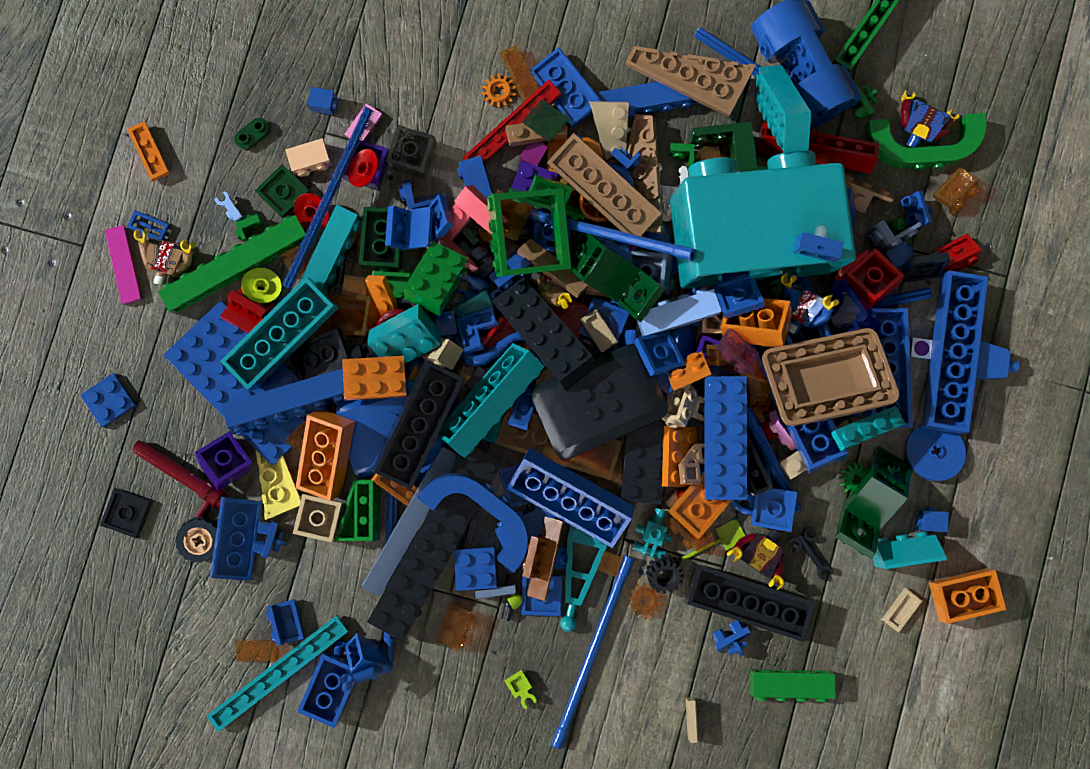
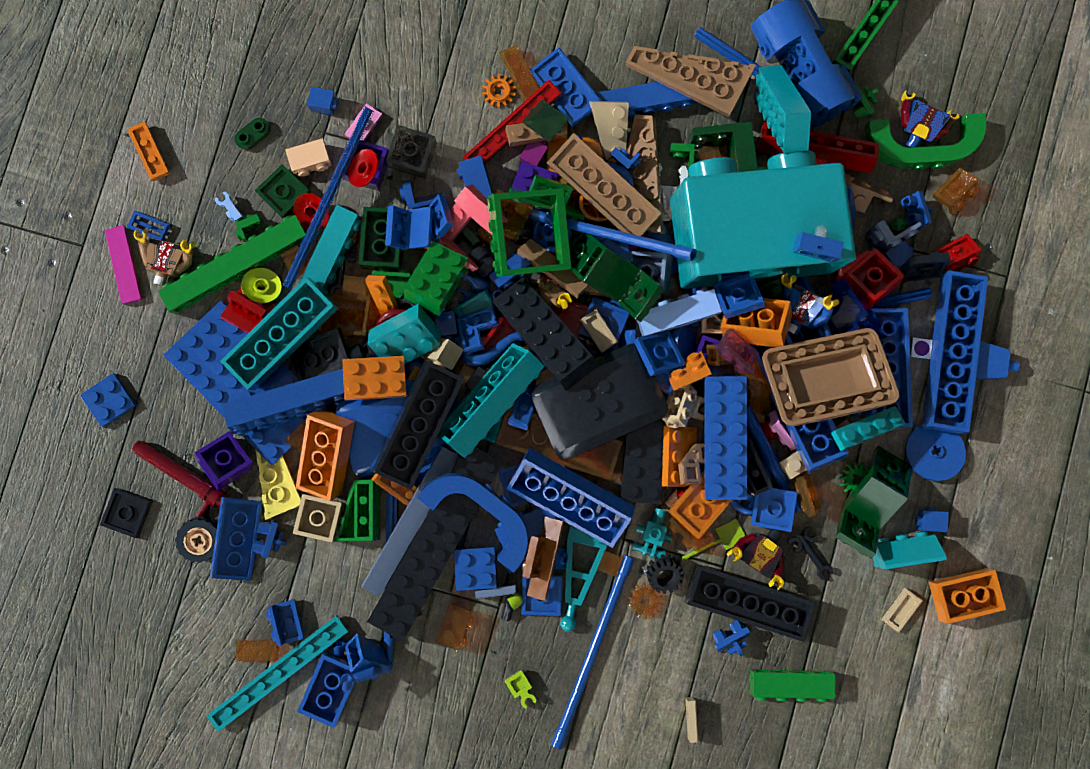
(810, 502): none -> clear orange plate

